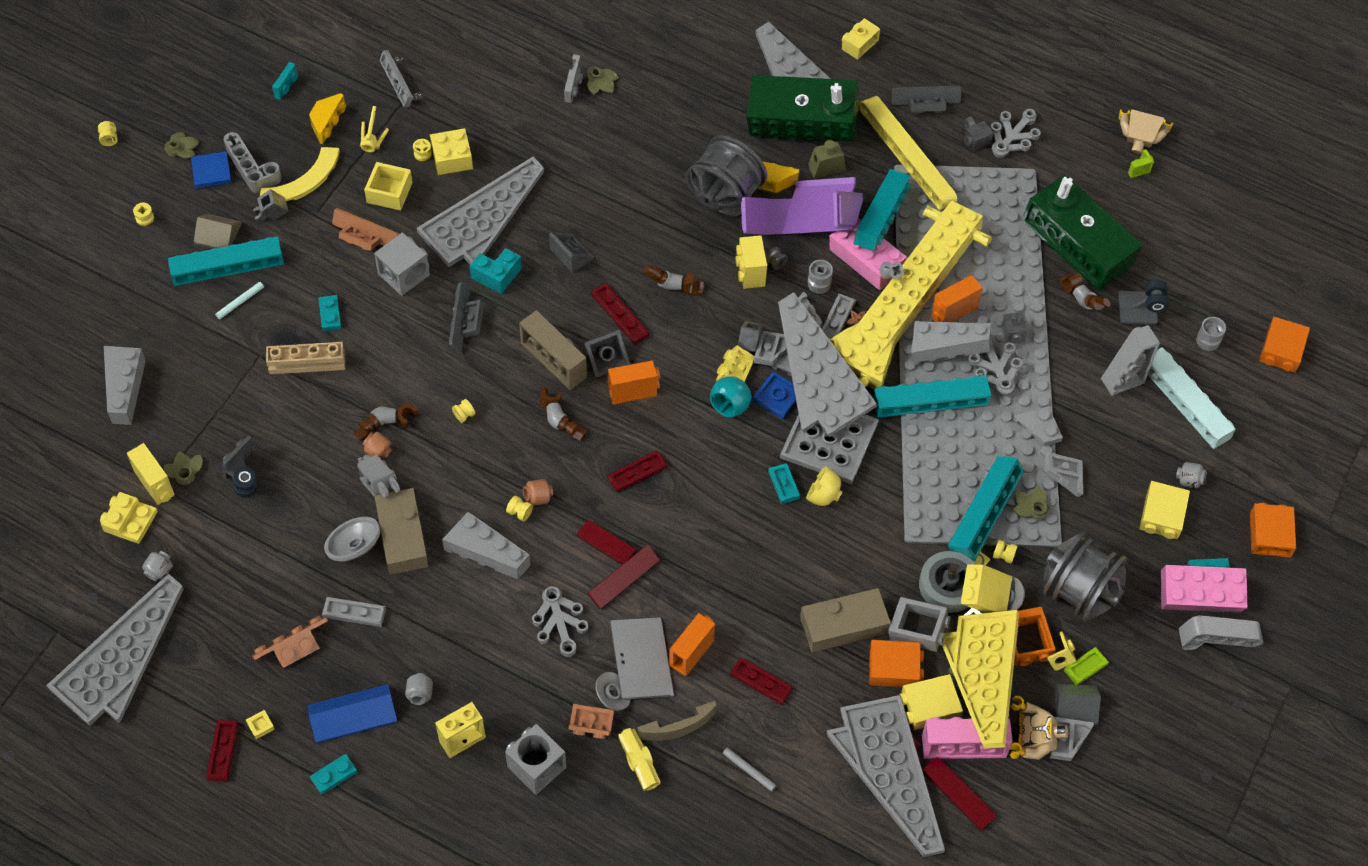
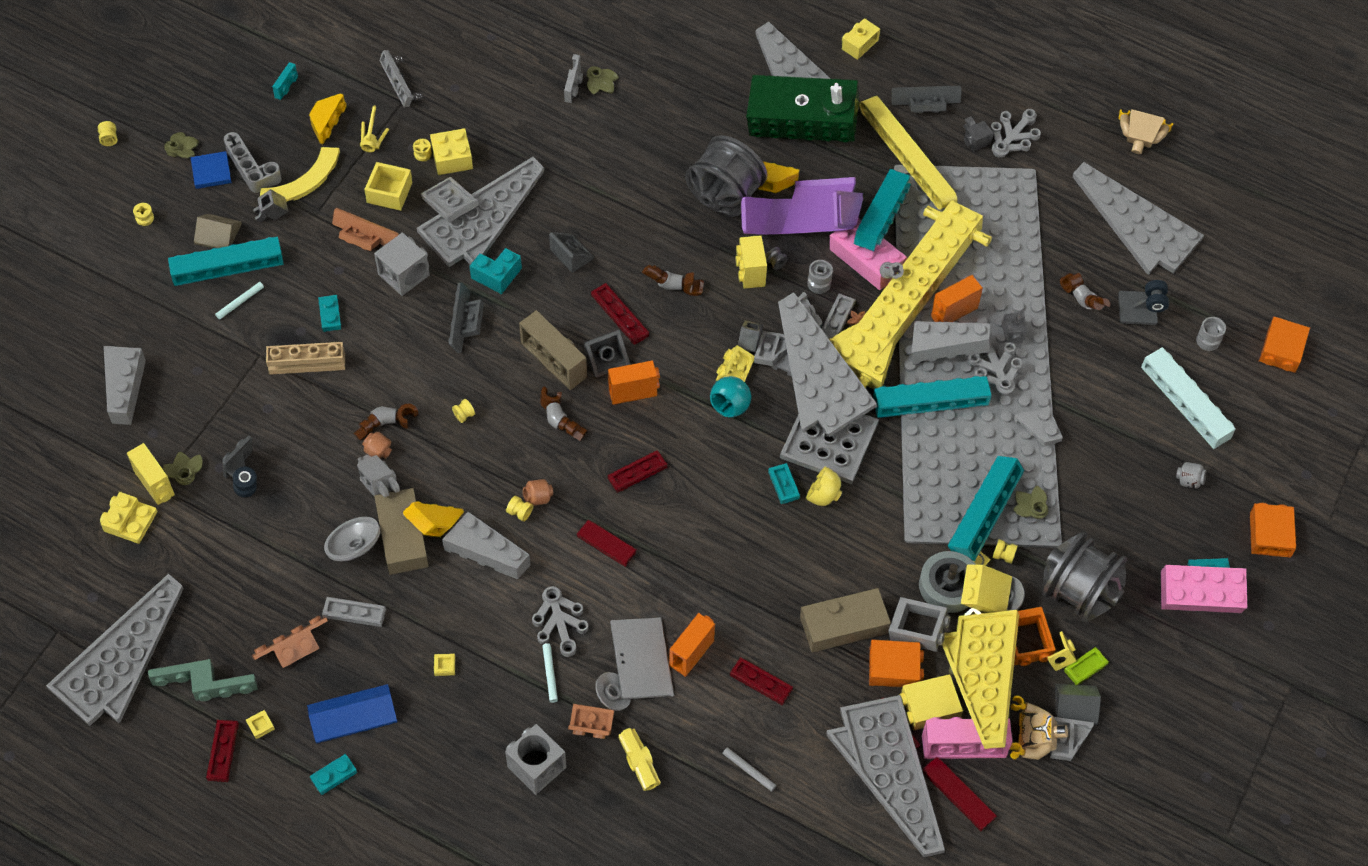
(157, 565): light grey head -> none
(203, 680): none -> sand green bracket
(419, 689): light grey head -> none
(432, 519): none -> yellow slope
(444, 664): none -> light yellow tile
(449, 199): none -> light grey tile
(452, 734): light yellow window -> none
(550, 673): none -> light aqua piece
(623, 576): dark red tile -> none
(653, 732): dark tan slope -> none
(776, 395): blue tile -> none
(827, 160): olive torso -> none
(1066, 472): light grey wing -> none
(1081, 232): dark green piece -> none
(1132, 361): light grey wedge -> none
(1142, 165): lime bracket -> none
(1143, 228): none -> light grey wing
(1164, 510): light yellow brick -> none
(1219, 631): light grey beam -> none

